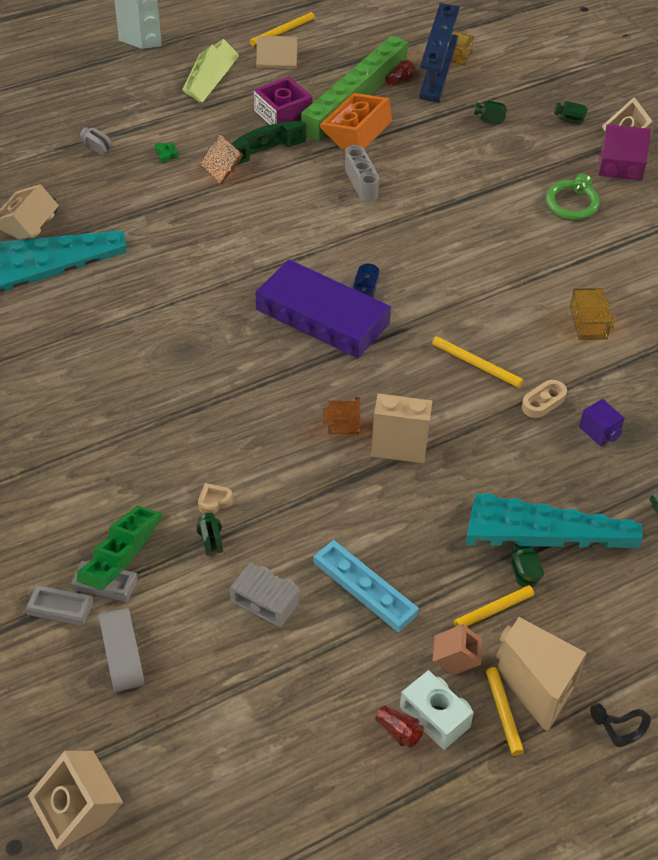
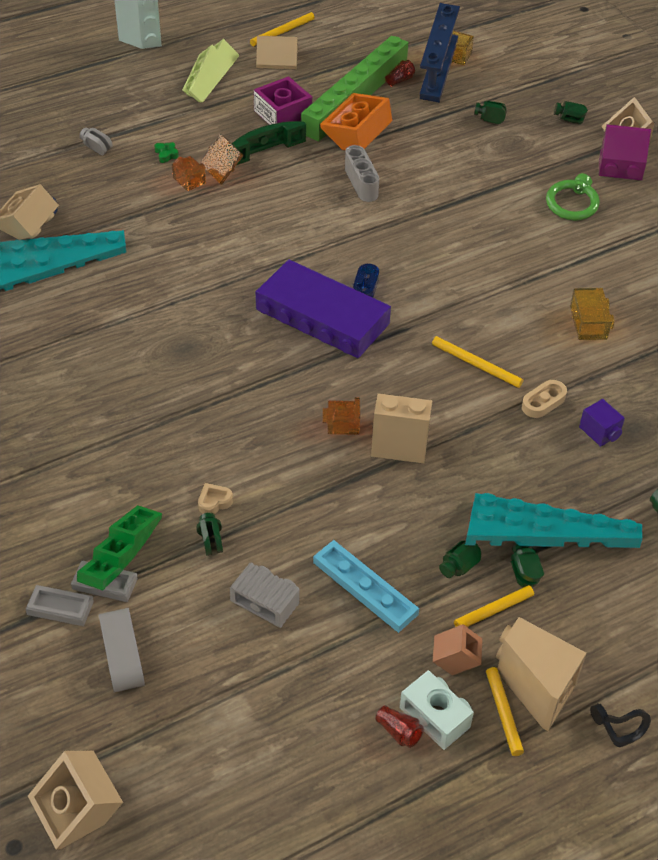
(184, 168): none -> clear orange brick
(460, 559): none -> dark green arm

